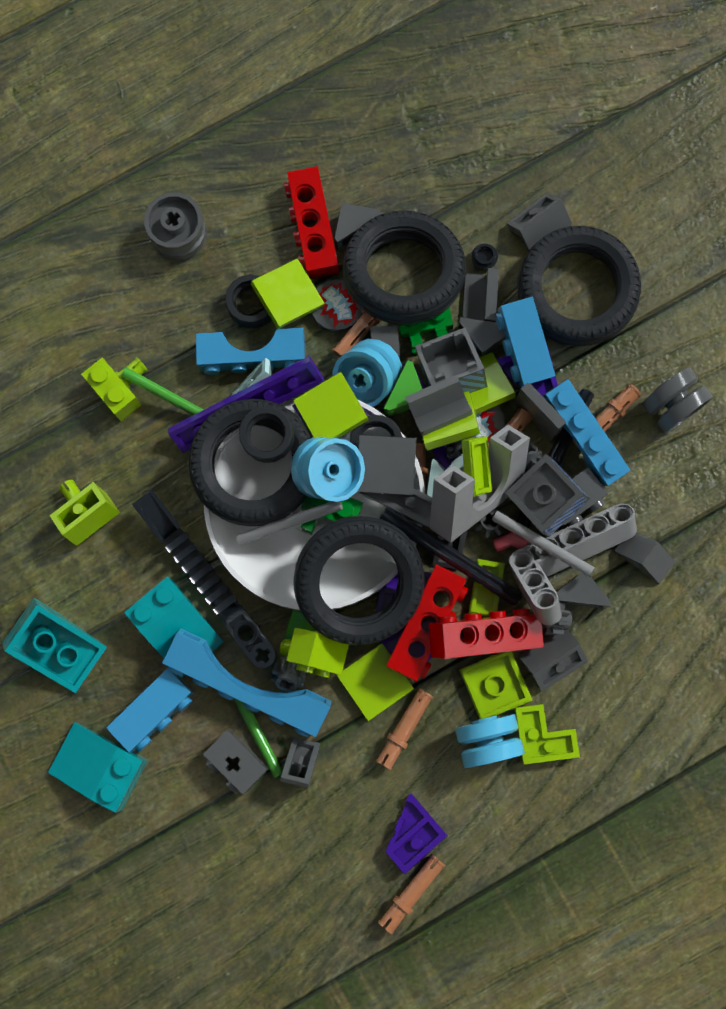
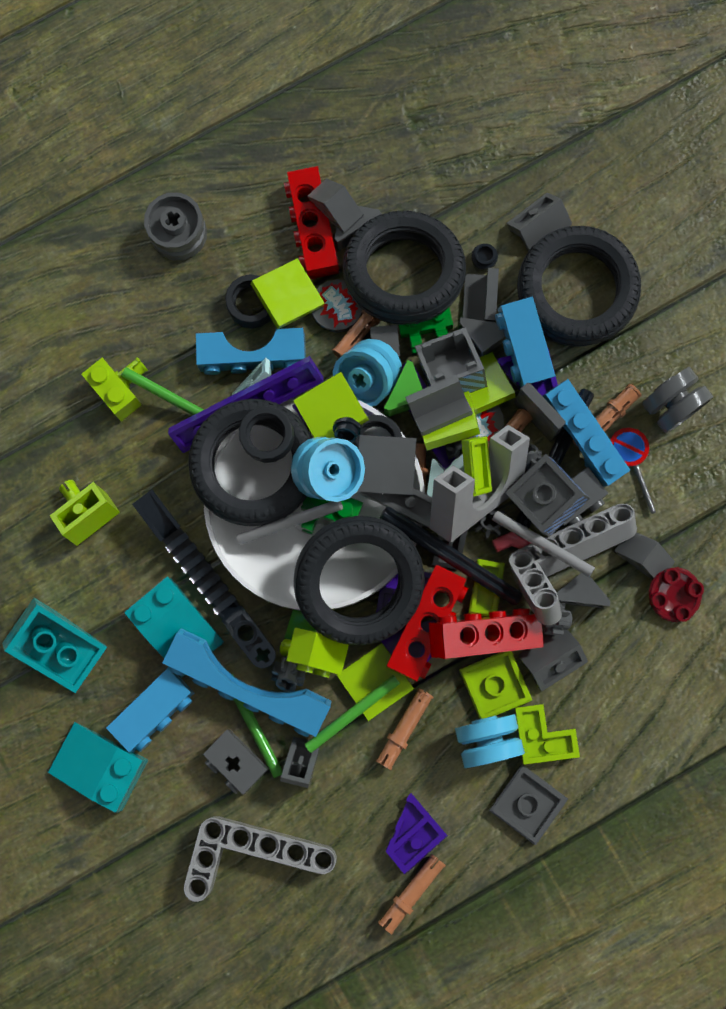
(253, 847): none -> light grey beam
(336, 204): none -> dark grey slope
(346, 429): none -> black plate
(352, 714): none -> bright green bar
(528, 804): none -> dark grey tile
(634, 449): none -> piece
(675, 594): none -> dark red dish

